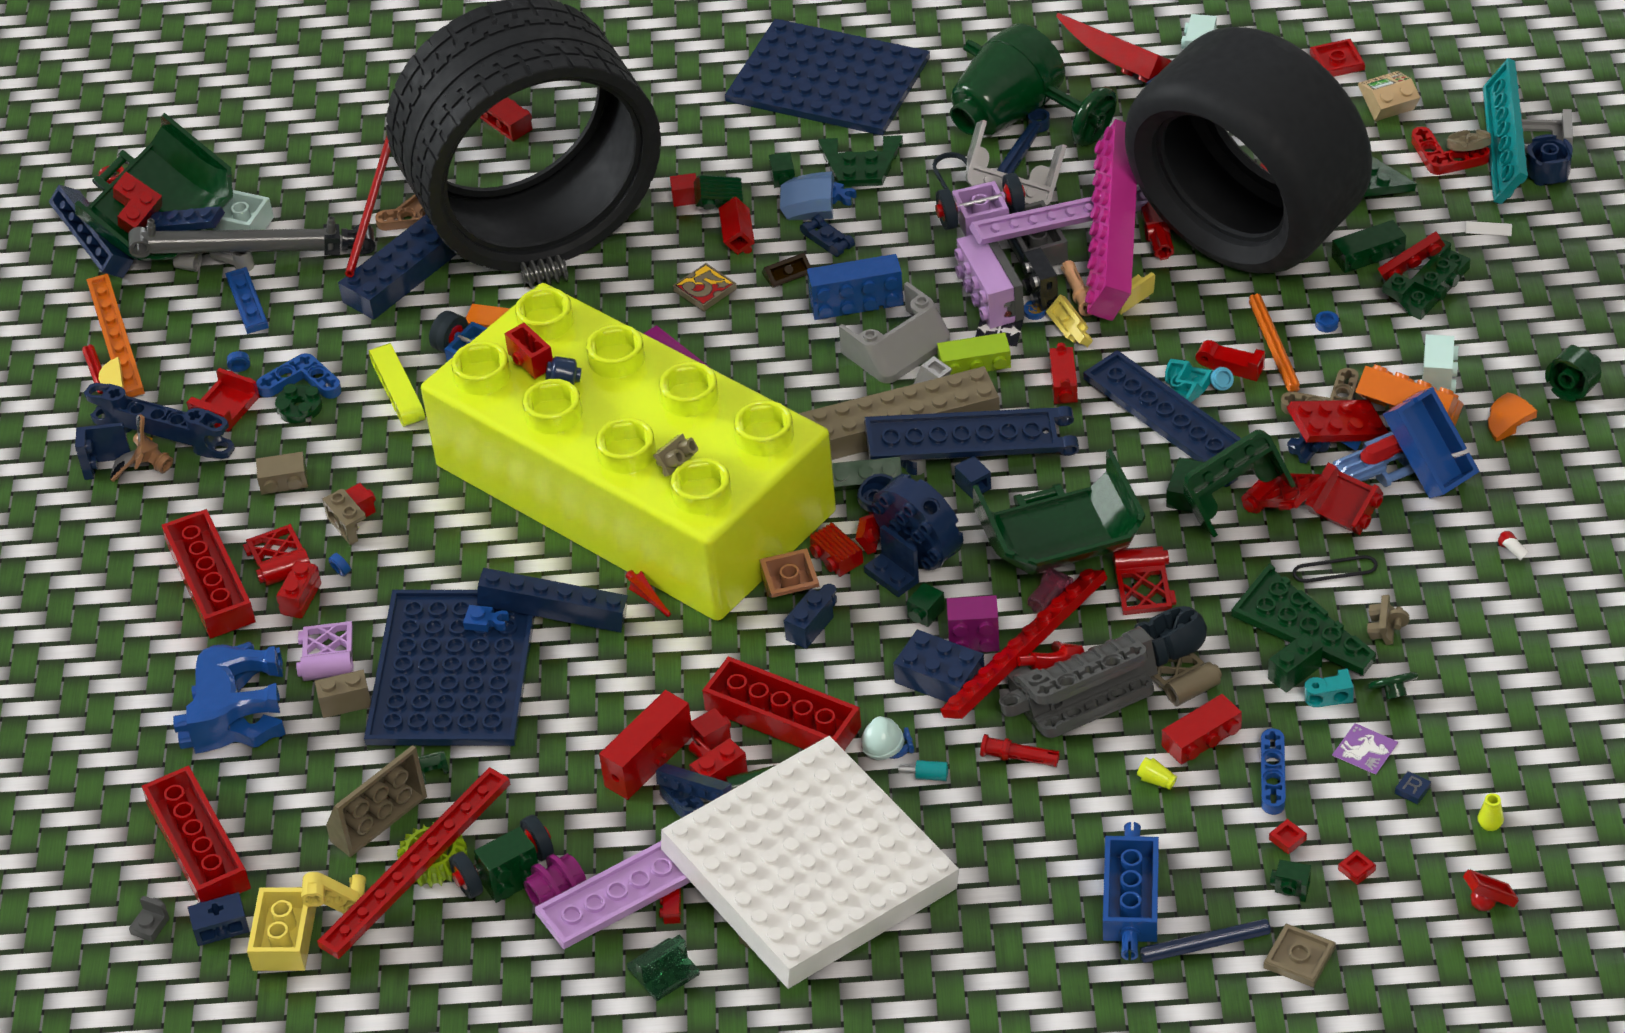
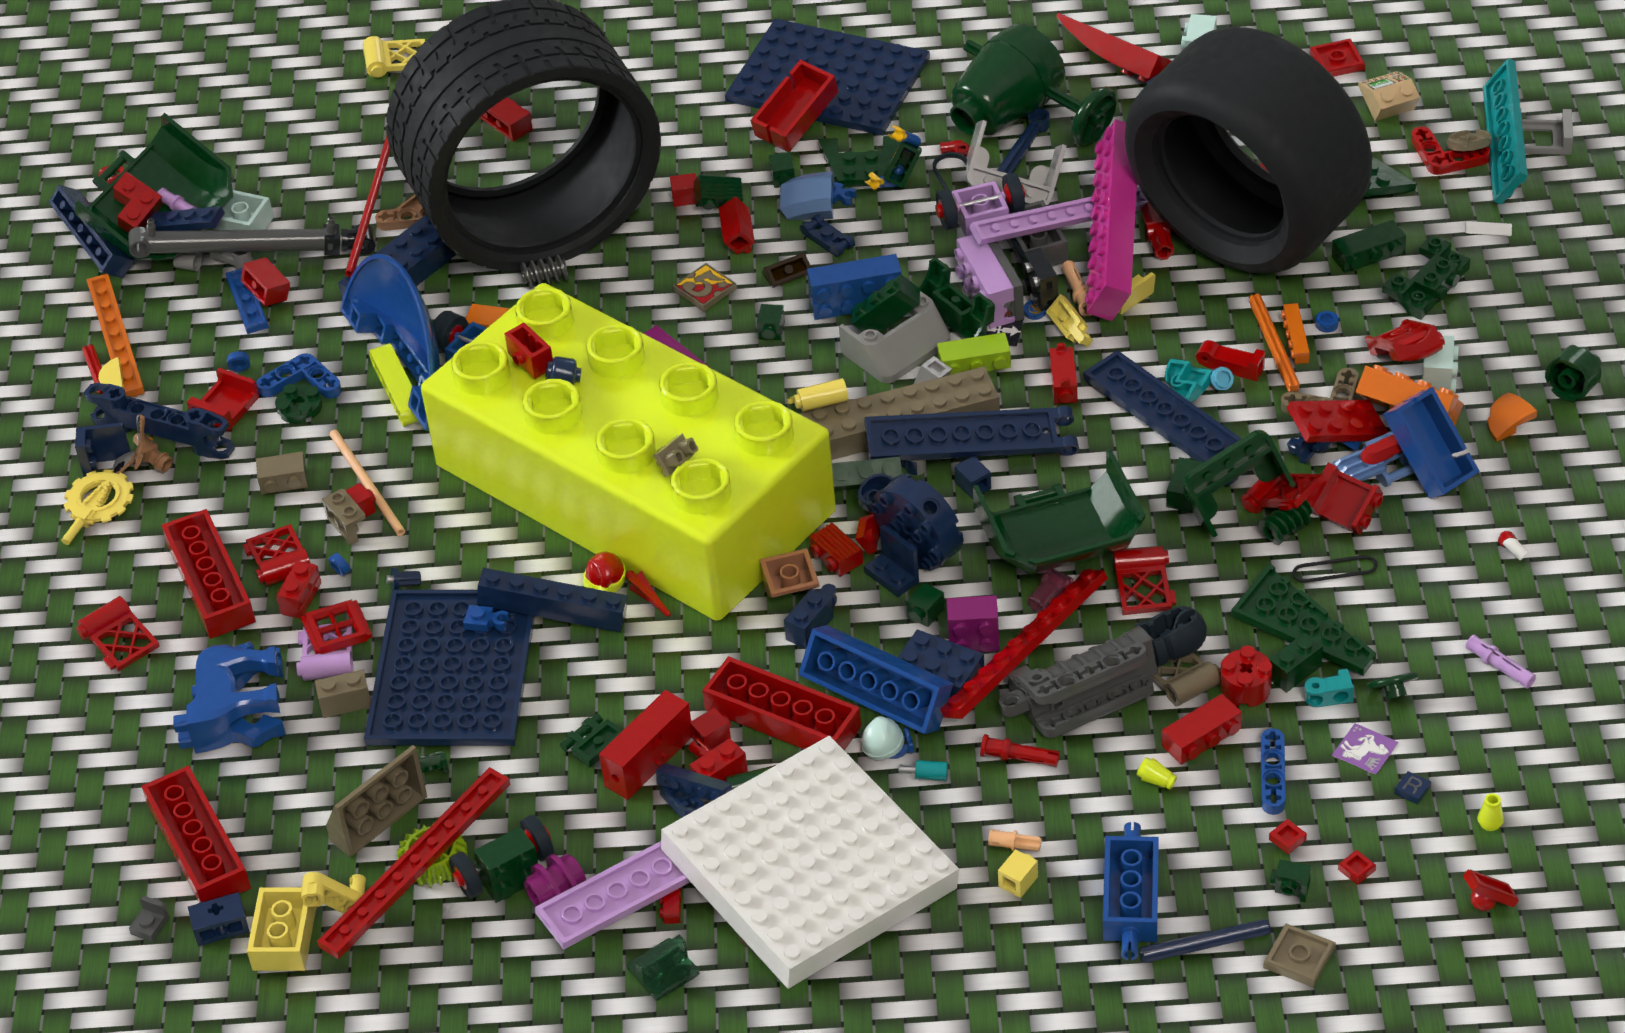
(93, 508): none -> light yellow bar
(105, 622): none -> red piece
(174, 201): none -> lavender pin
(265, 281): none -> red brick
(316, 634): none -> red piece
(367, 482): none -> light nougat piece
(379, 56): none -> light yellow piece
(388, 303): none -> blue brick
(403, 578): none -> dark blue piece
(599, 736): none -> dark green plate
(604, 572): none -> red piece
(770, 322): none -> dark green brick
(791, 113): none -> red piece
(820, 395): none -> light yellow piece
(875, 679): none -> blue brick
(886, 305): none -> dark green brick
(901, 163): none -> torso
(954, 146): none -> red arm
(957, 310): none -> dark green bracket
(1014, 840): none -> light nougat axle
(1018, 873): none -> light yellow brick
(1061, 652): red animal -> none
(1246, 677): none -> red brick
(1285, 522): none -> dark green piece
(1295, 333): none -> orange piece
(1389, 620): dark tan hips -> none
(1407, 342): none -> red piece
(1413, 256): red plate -> none
(1493, 656): none -> lavender pin
(1549, 159): dark blue brick -> none

